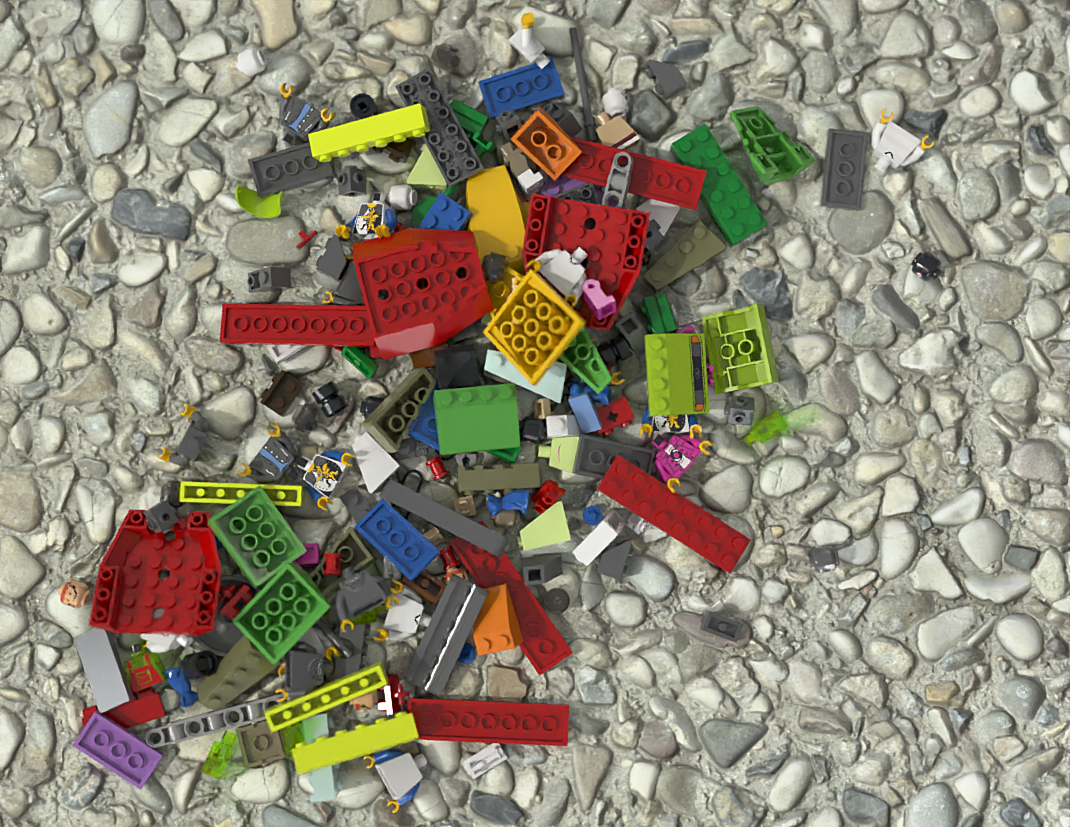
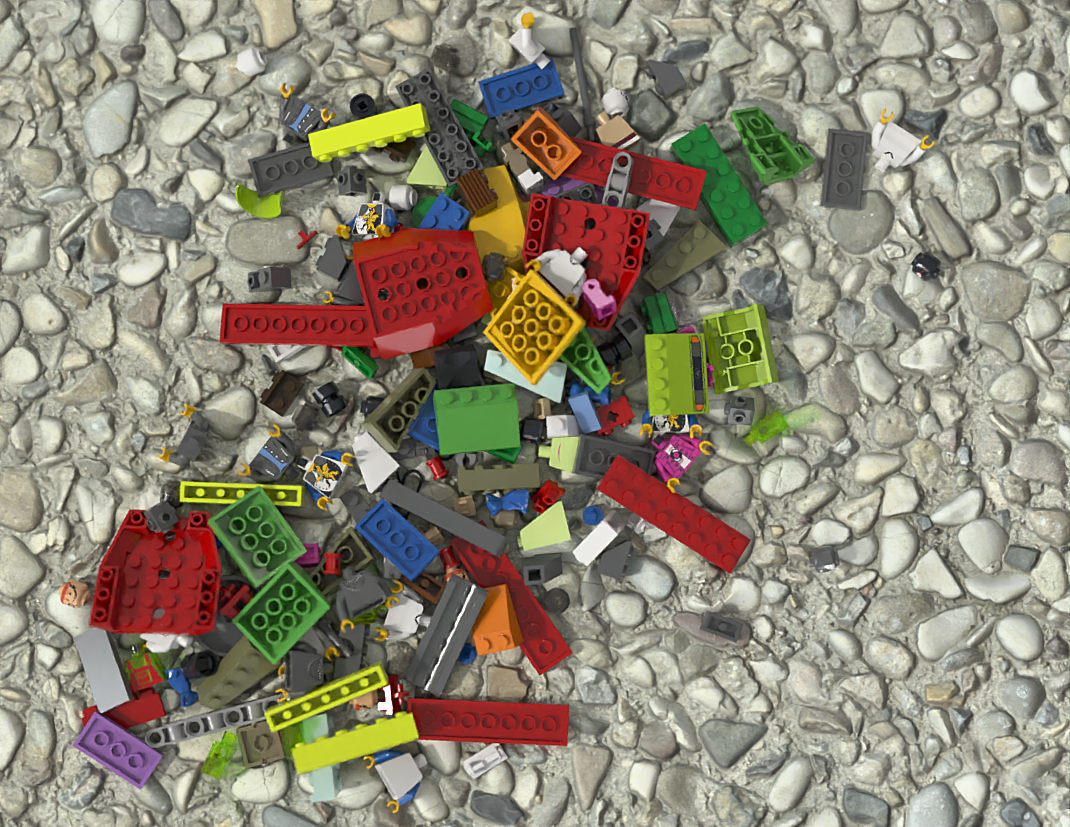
(477, 193): none -> reddish brown brick

